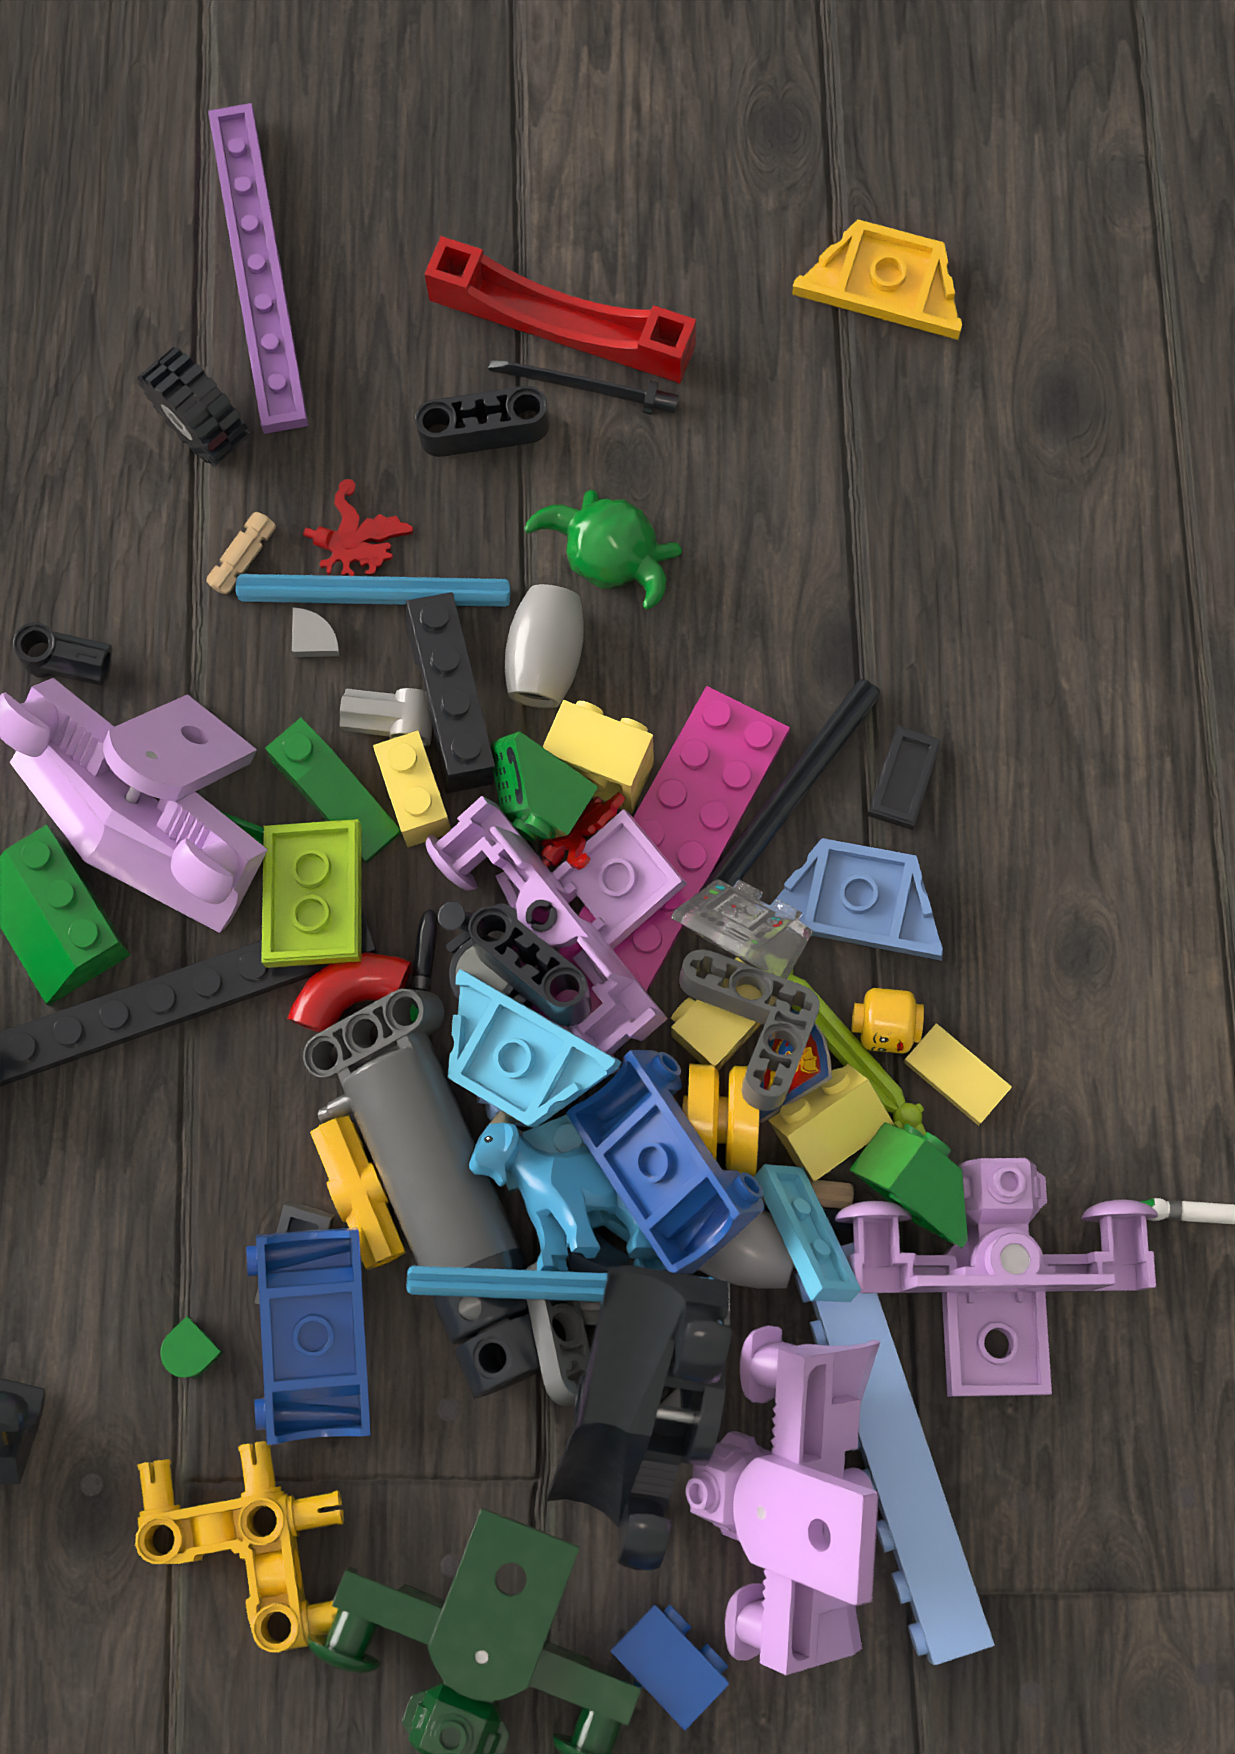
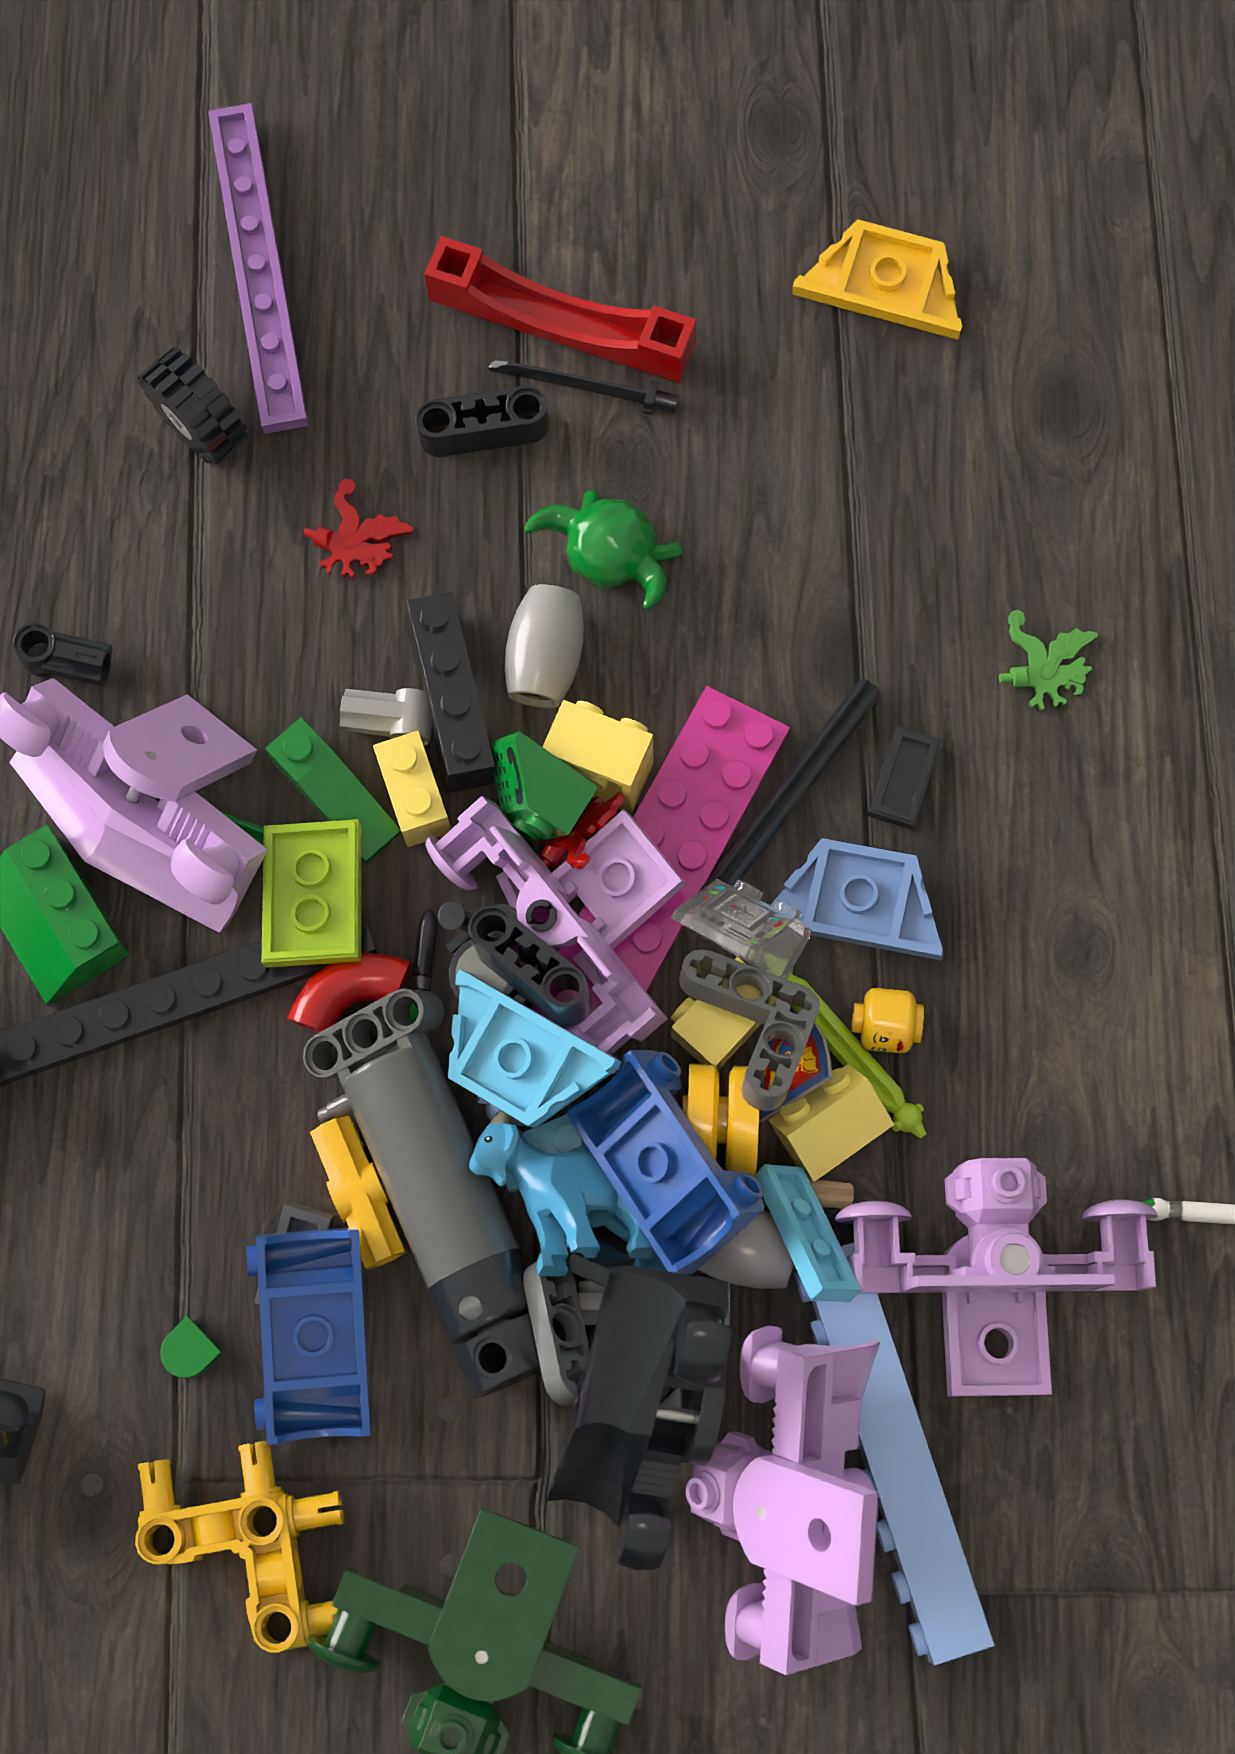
(241, 553): tan axle -> none
(312, 635): light grey tile -> none
(369, 589): dark azure axle -> none
(506, 1283): dark azure axle -> none
(671, 1664): blue brick -> none
(918, 1176): green slope -> none
(957, 1074): light yellow tile -> none
(1044, 669): none -> bright green piece

